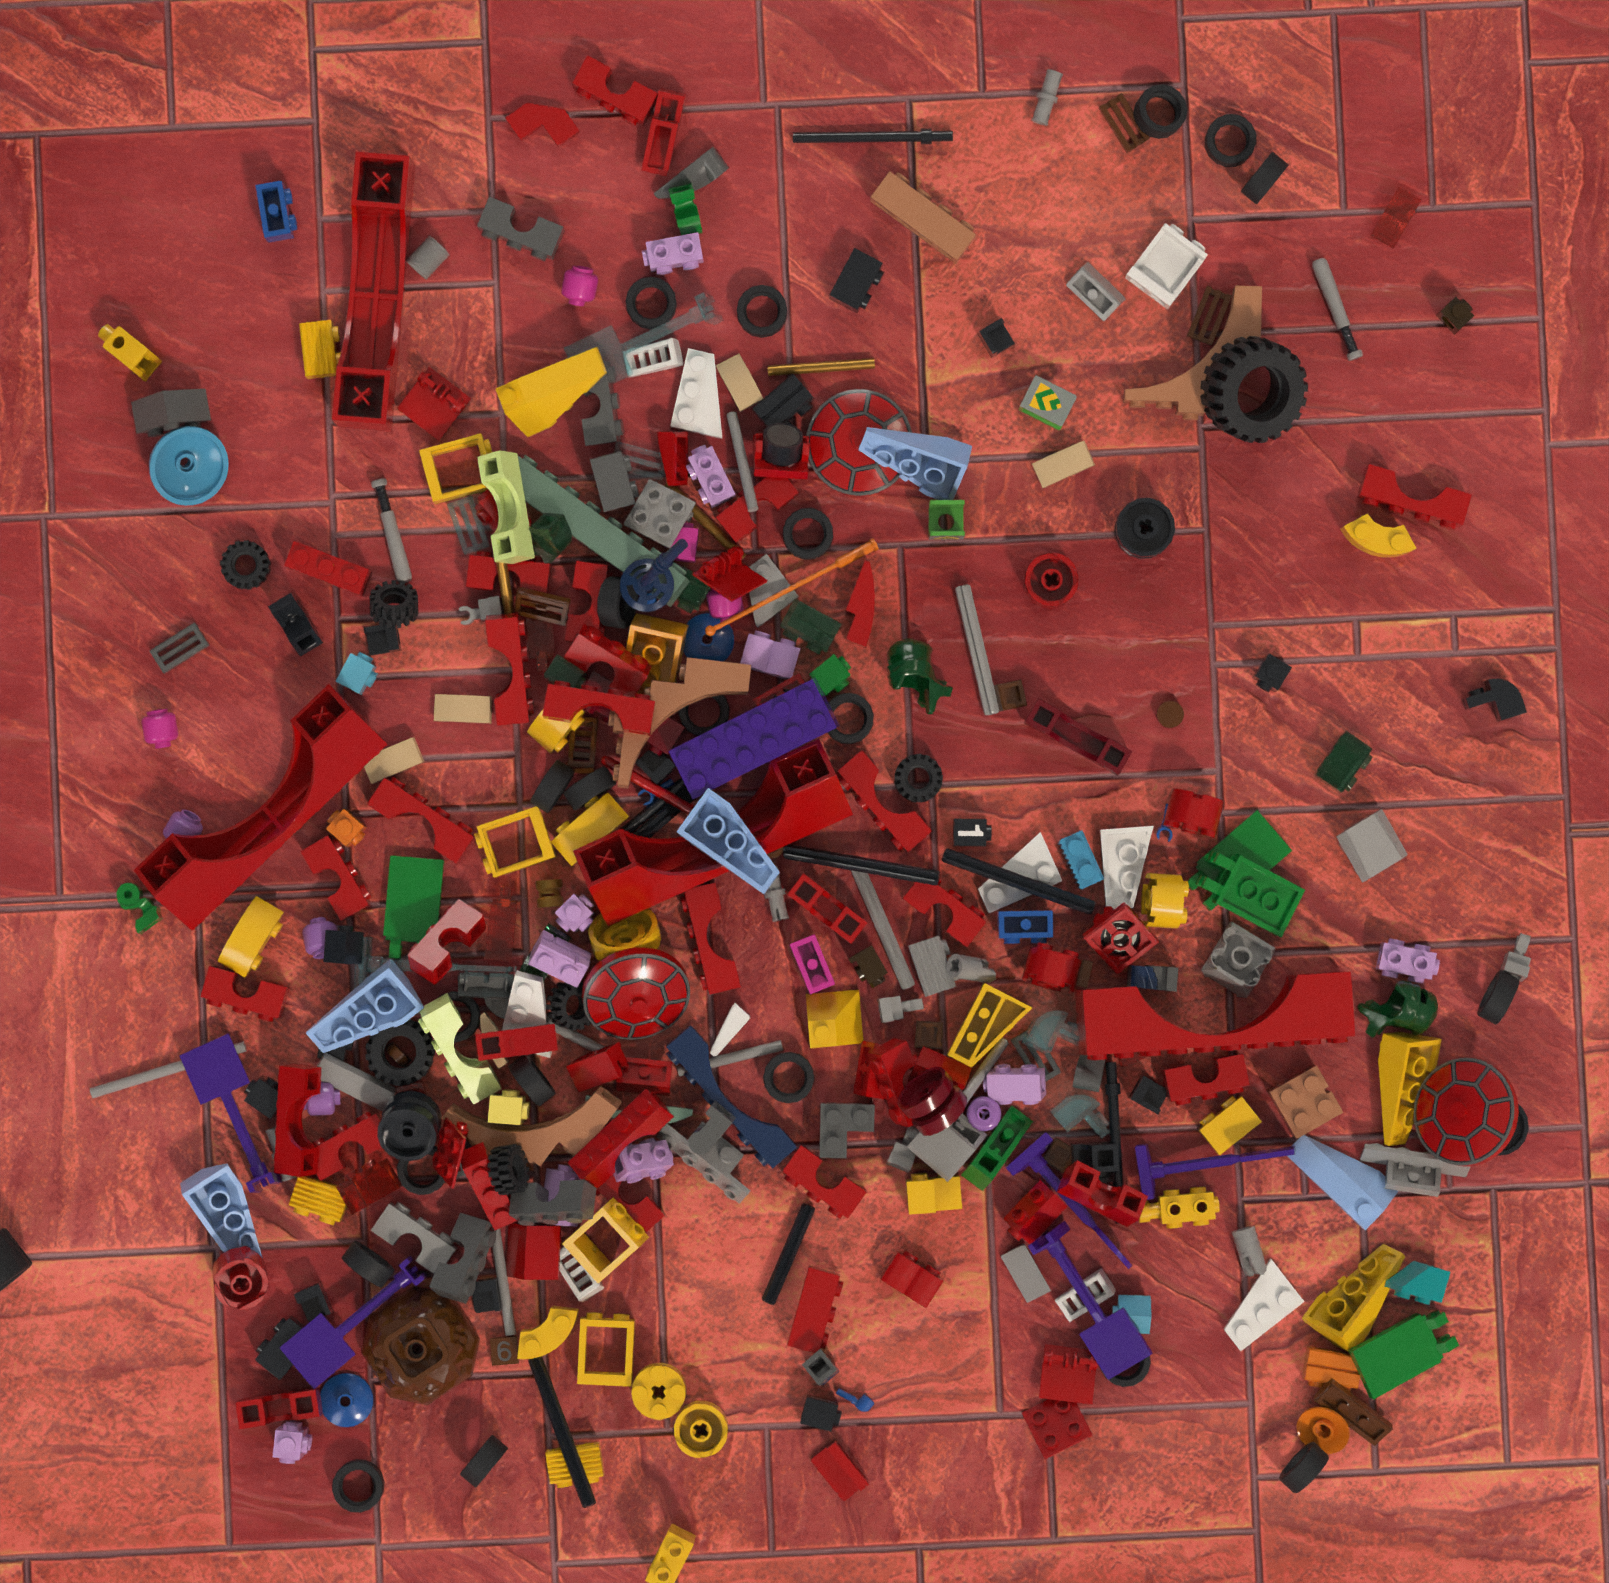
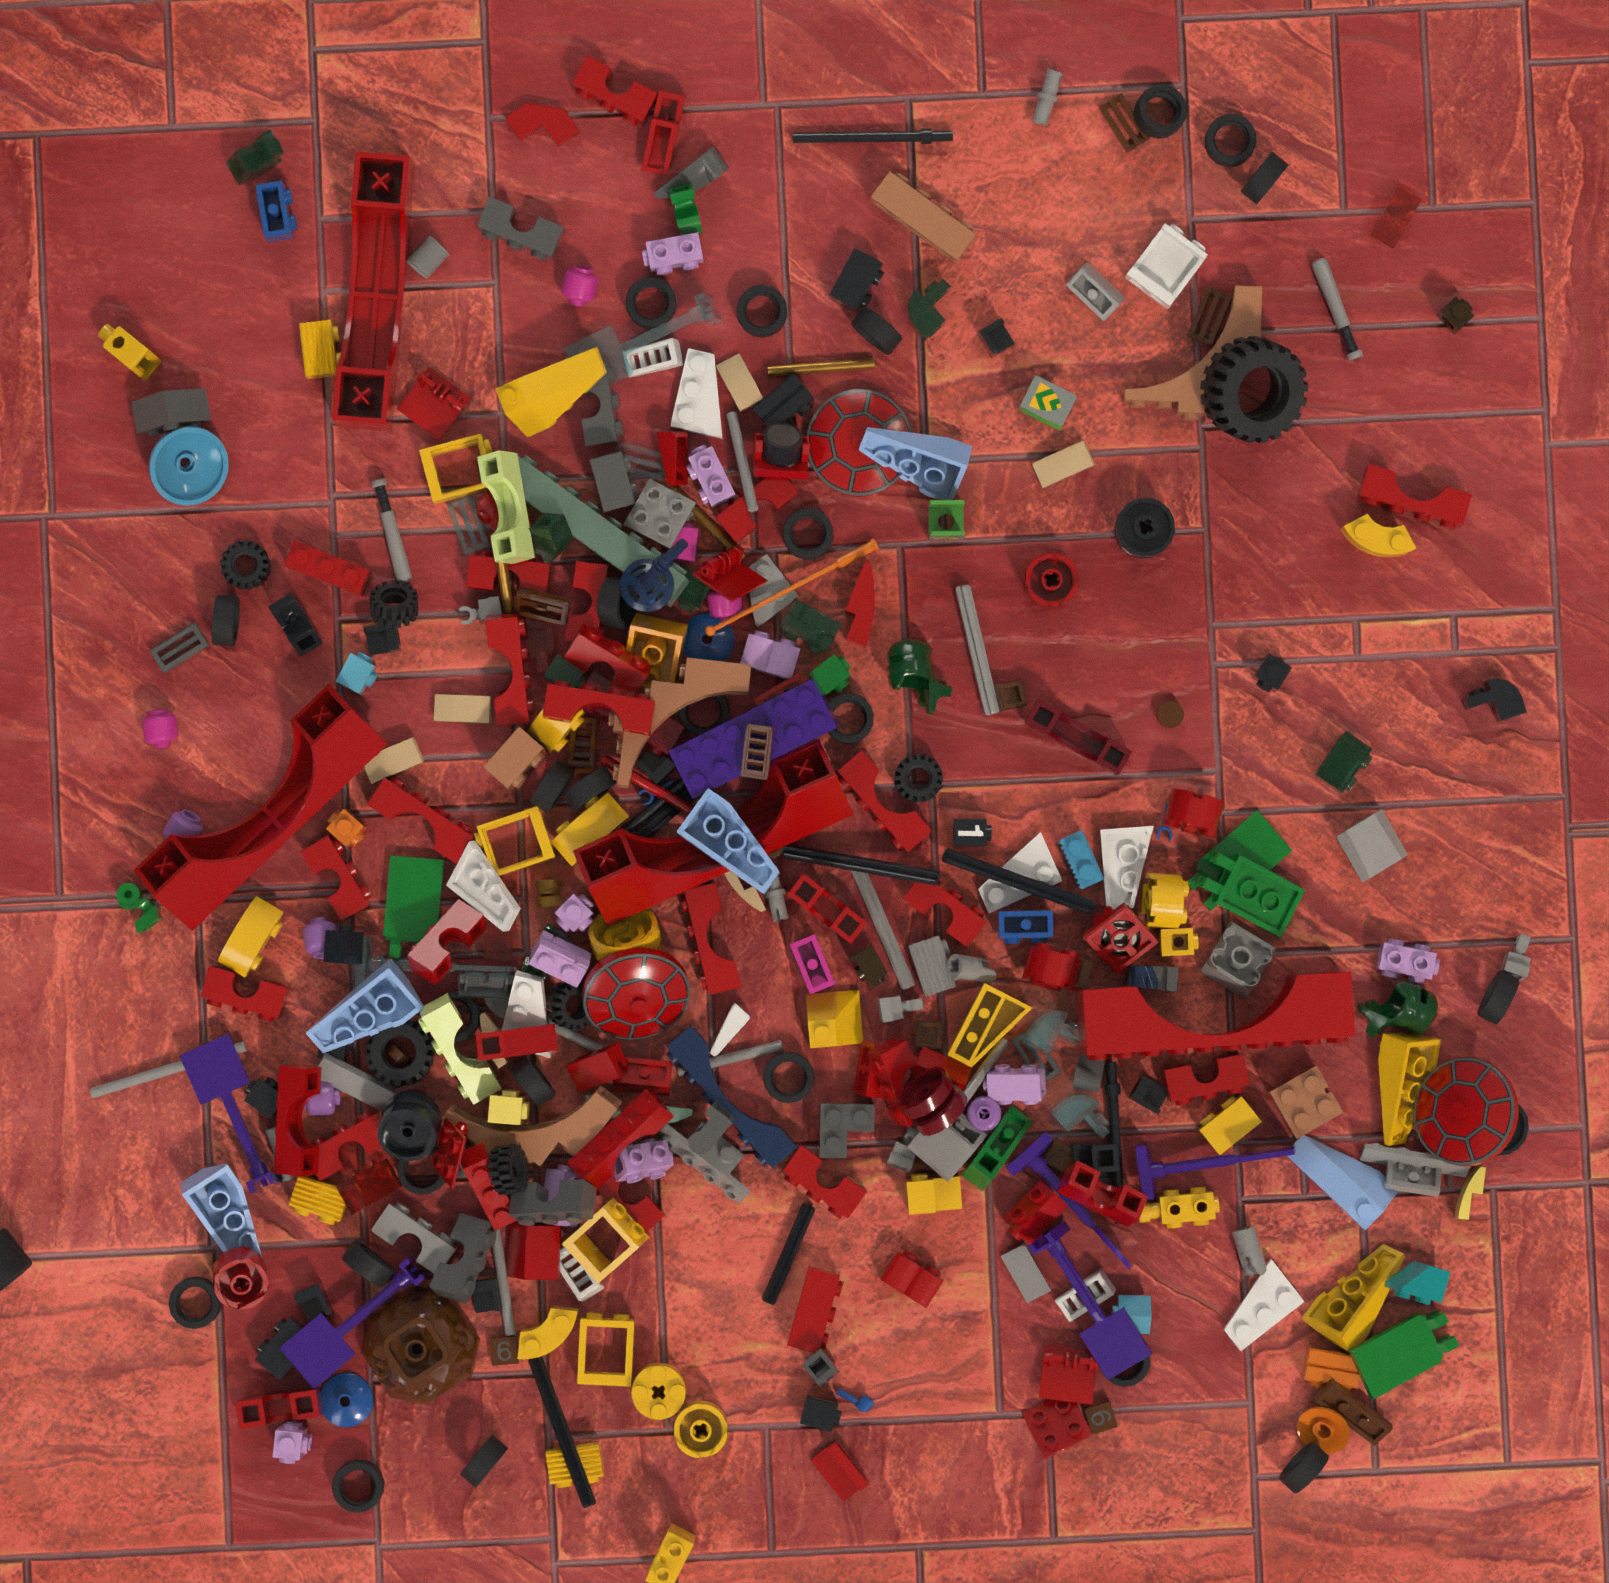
(176, 1311): none -> black tyre
(225, 620): none -> black tyre
(255, 159): none -> brick
(482, 887): none -> white wing
(516, 759): none -> nougat piece
(749, 895): none -> tan slope
(761, 729): none -> reddish brown slope
(876, 330): none -> black tyre
(922, 314): none -> clear green brick
(1100, 1417): none -> reddish brown tile
(1166, 944): none -> yellow brick
(1473, 1184): none -> light yellow slope

